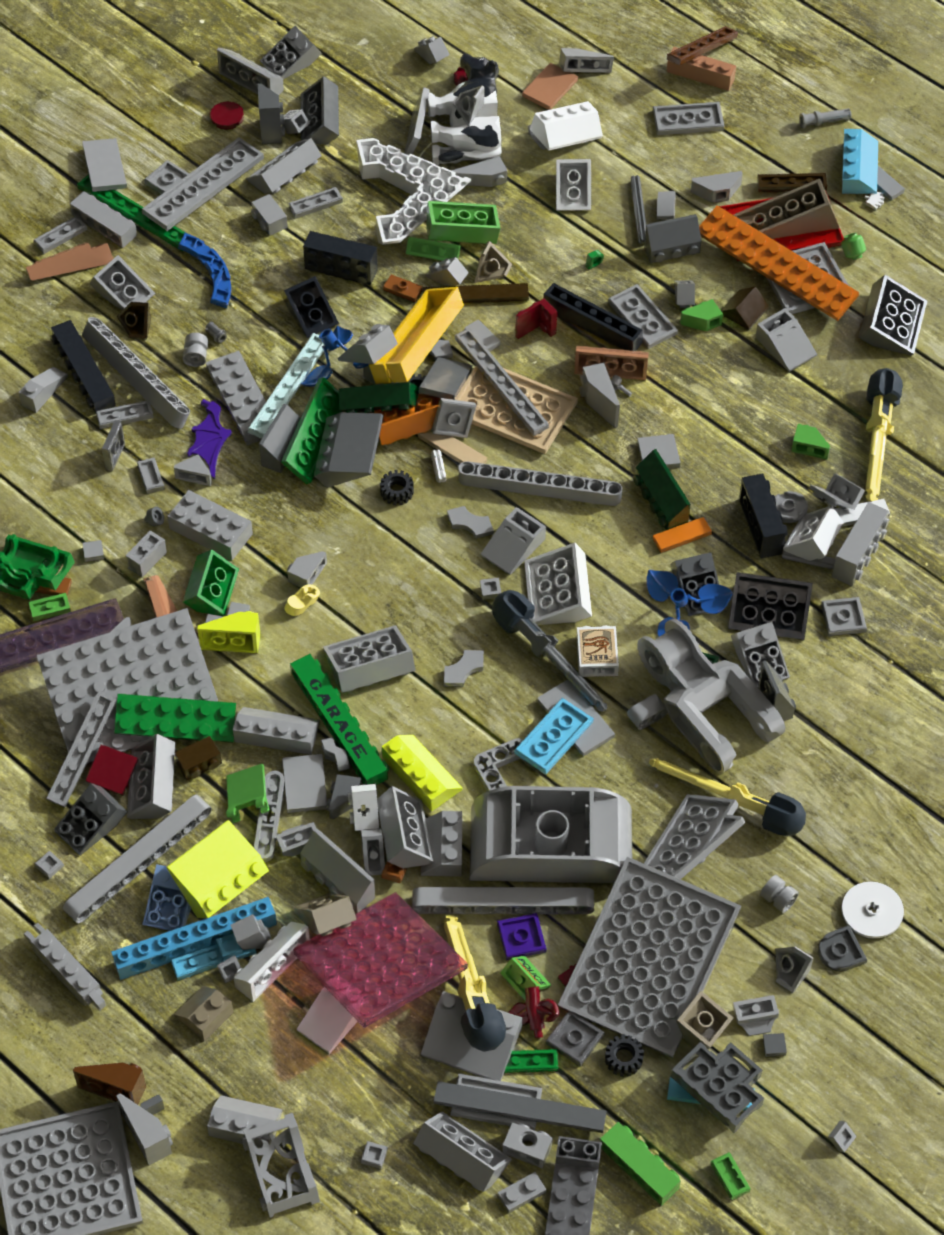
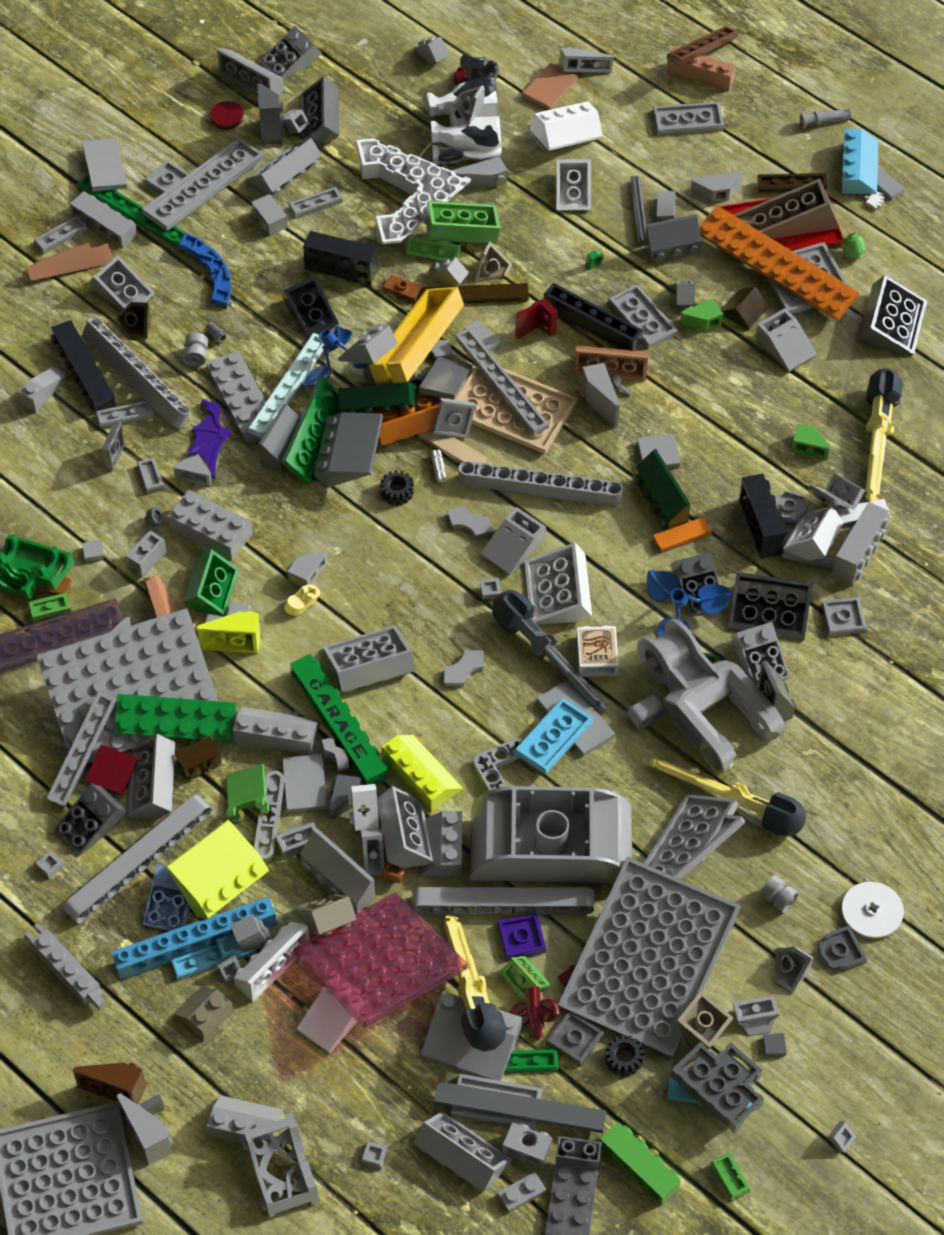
(417, 122): light grey tile -> none

